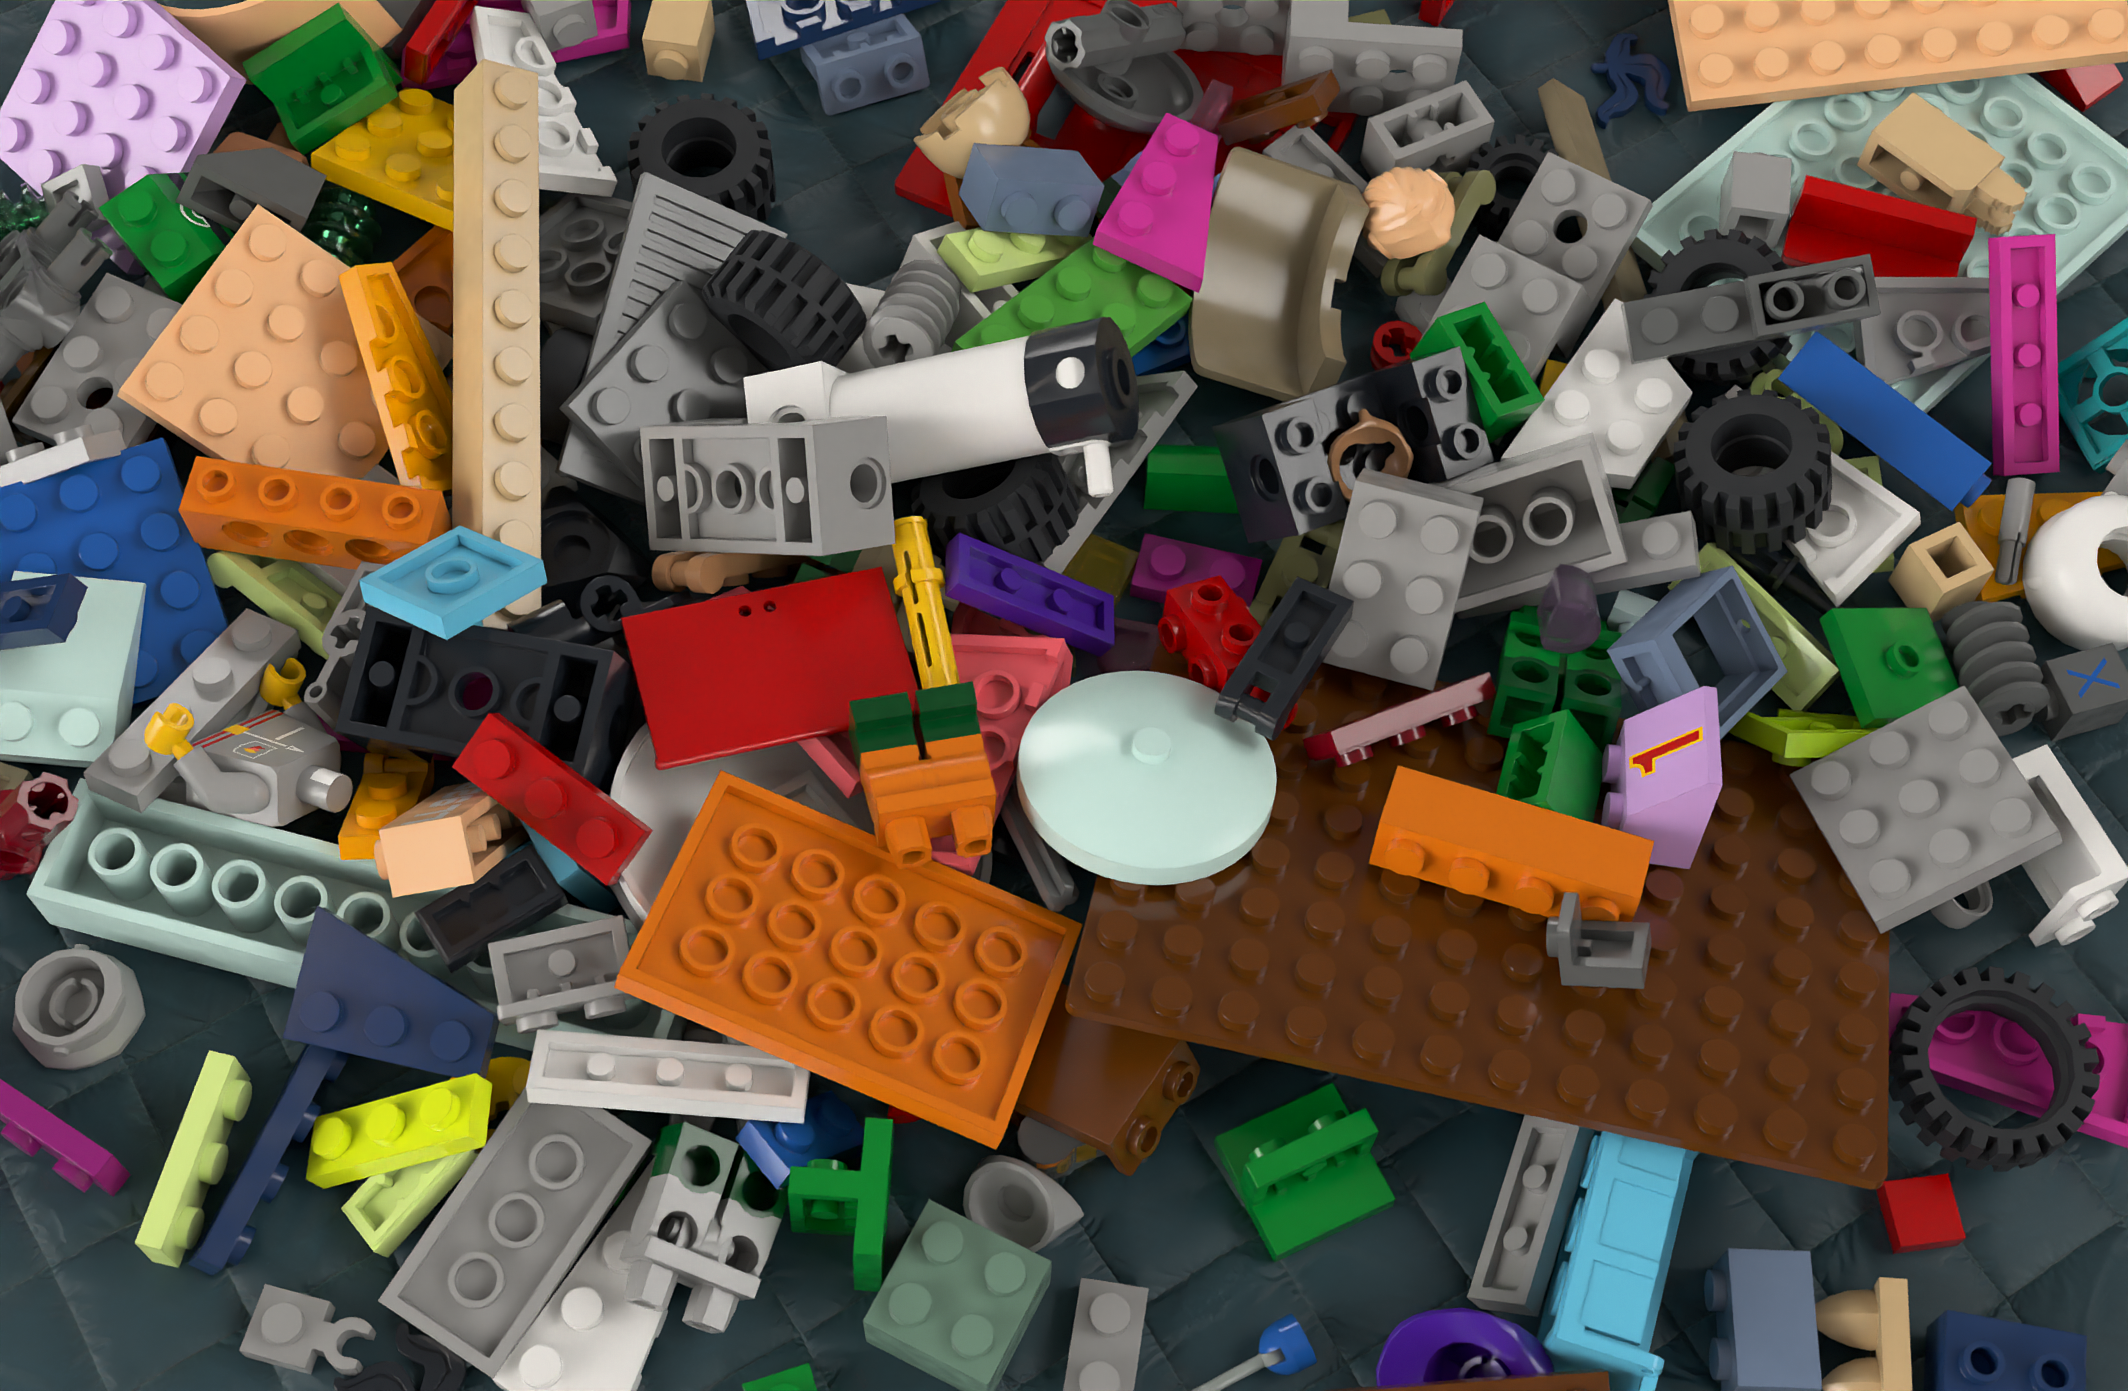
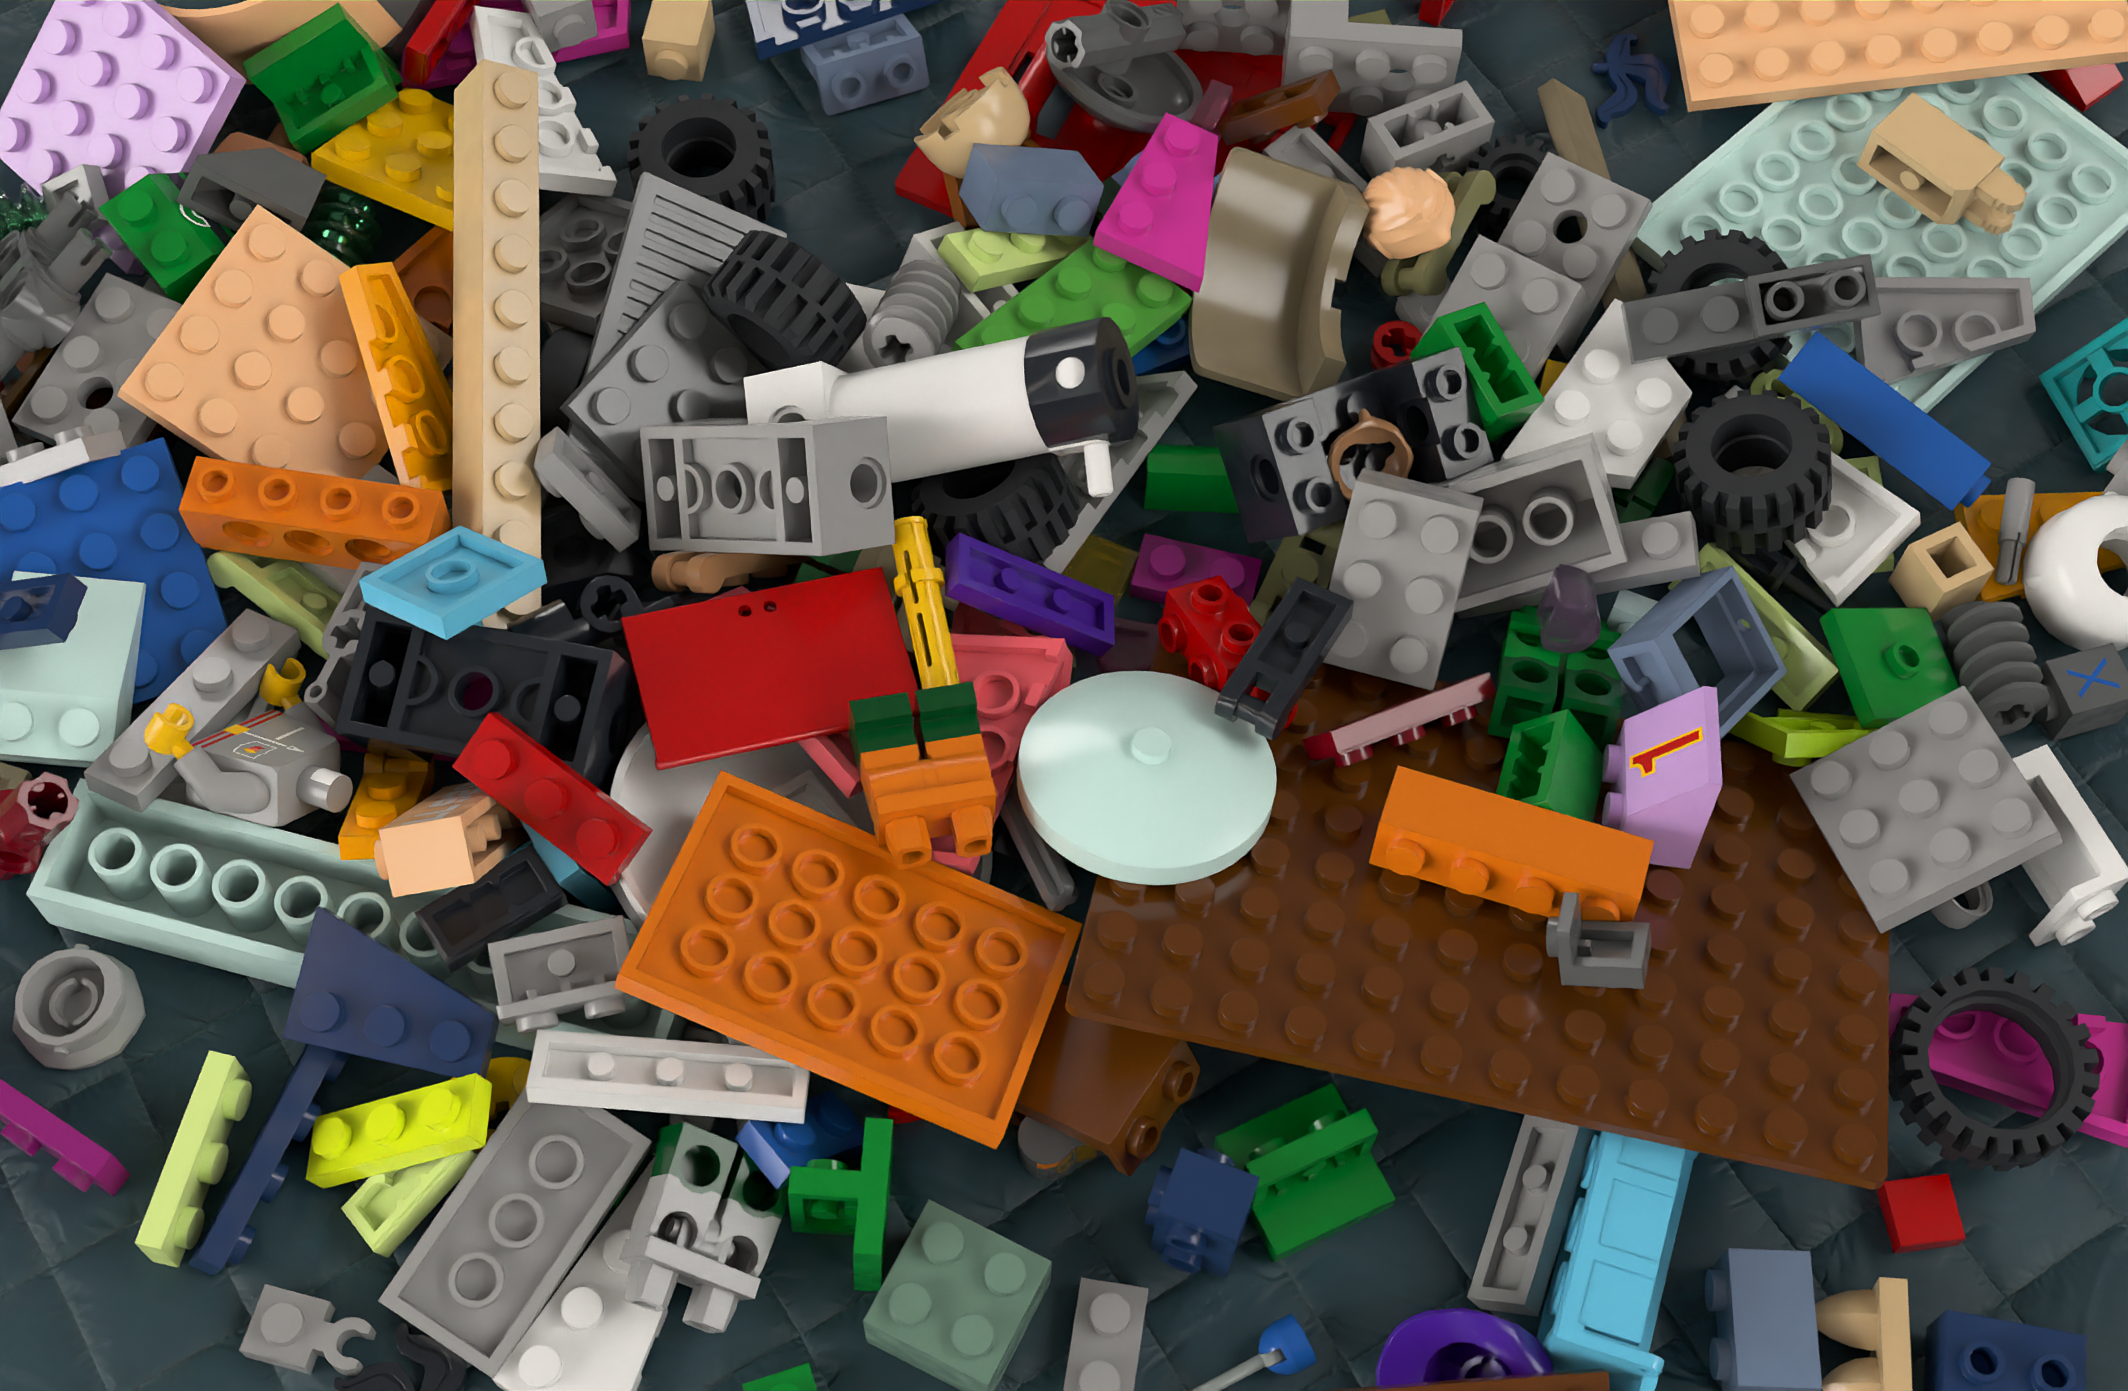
(600, 502): none -> light grey plate
(1019, 1202): light grey piece -> none
(1200, 1211): none -> dark blue brick
(1756, 196): light grey brick -> none
(1900, 235): red panel -> none
(2024, 354): dark pink plate -> none

